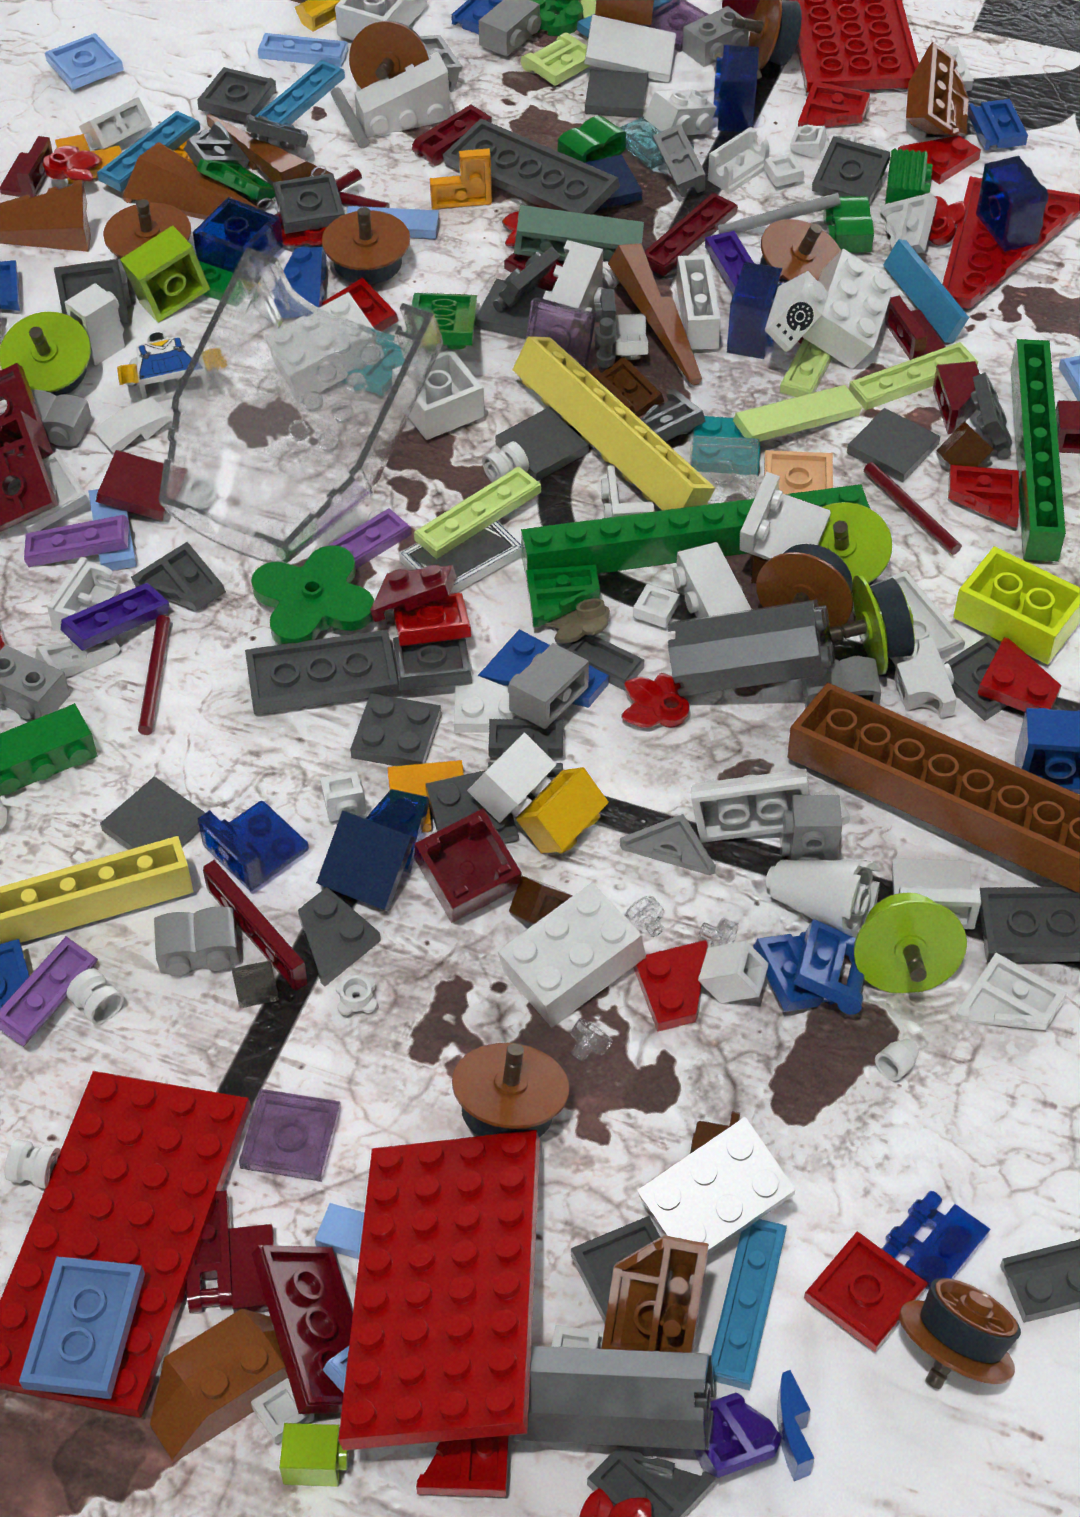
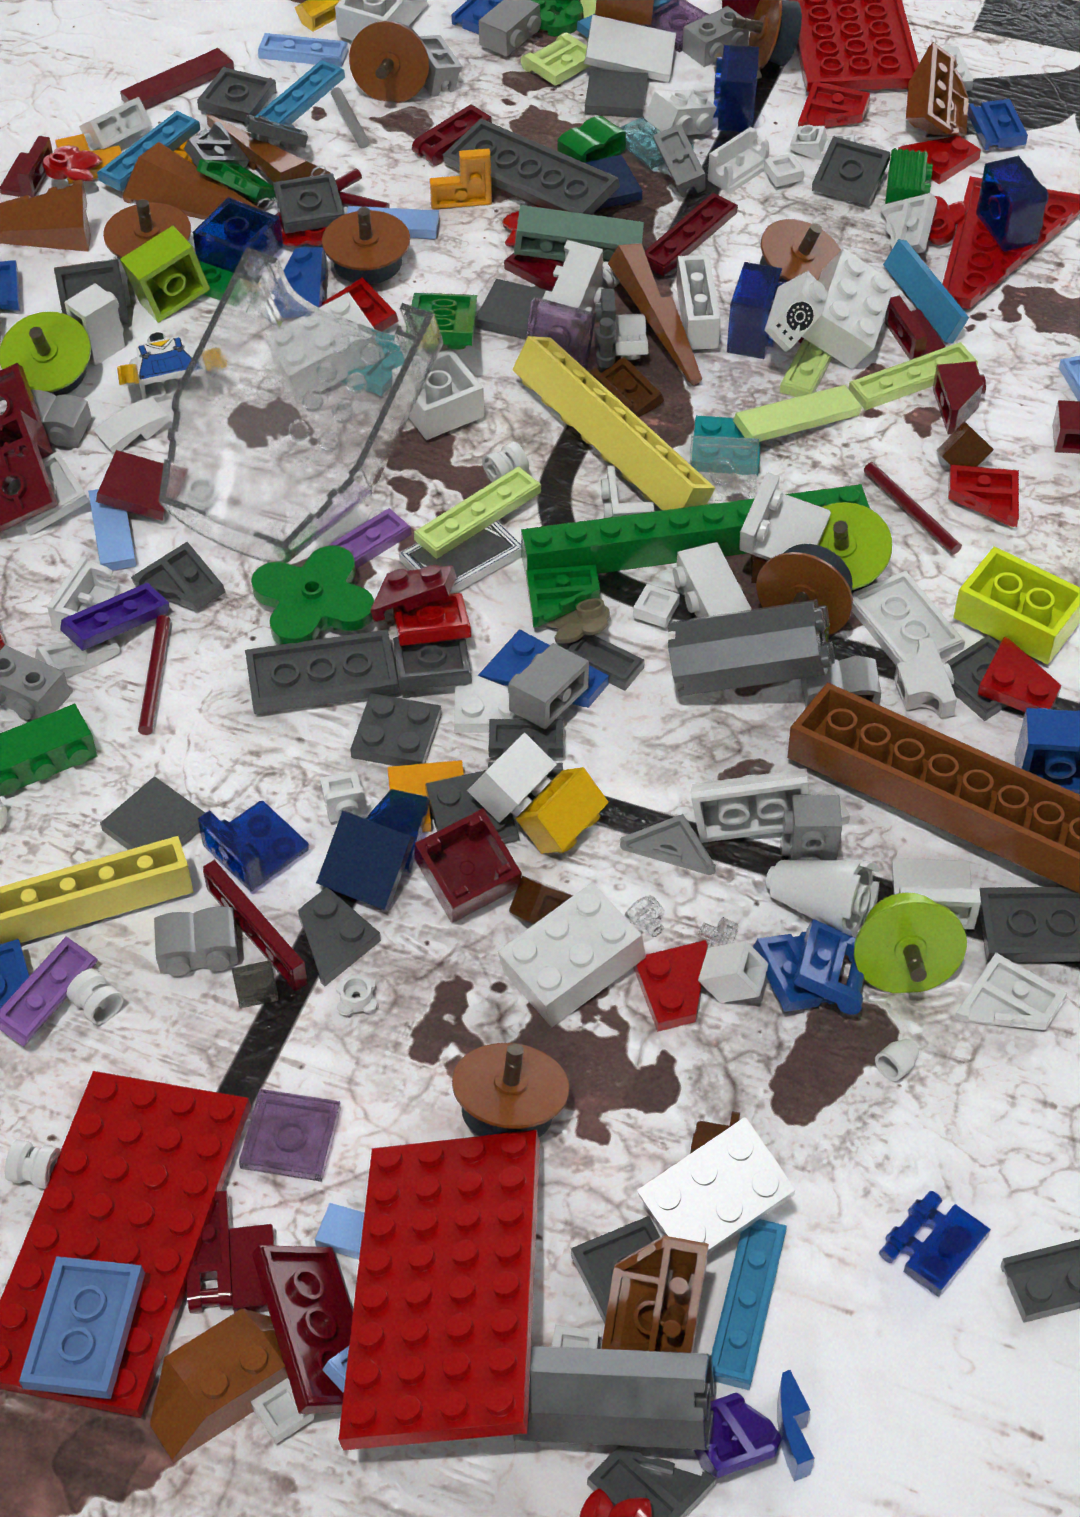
(76, 541): medium lavender tile -> none
(84, 61): light blue plate -> none
(178, 79): none -> dark red tile
(312, 1455): lime brick -> none
(405, 101): white wedge -> none
(467, 1468): red wing -> none
(526, 280): dark grey plate -> none
(546, 442): dark grey tile -> none
(589, 1039): clear tile -> none
(655, 702): red plate -> none
(674, 417): dark grey wing -> none
(728, 256): dark purple plate -> none
(780, 214): light grey bar -> none
(800, 470): light nougat plate -> none
(851, 224): green brick -> none
(865, 1291): red plate -> none
(881, 621): piece -> none
(893, 444): dark grey tile -> none
(962, 1332): dark orange piece -> none
(992, 417): dark grey plate -> none
(1037, 451): green brick -> none

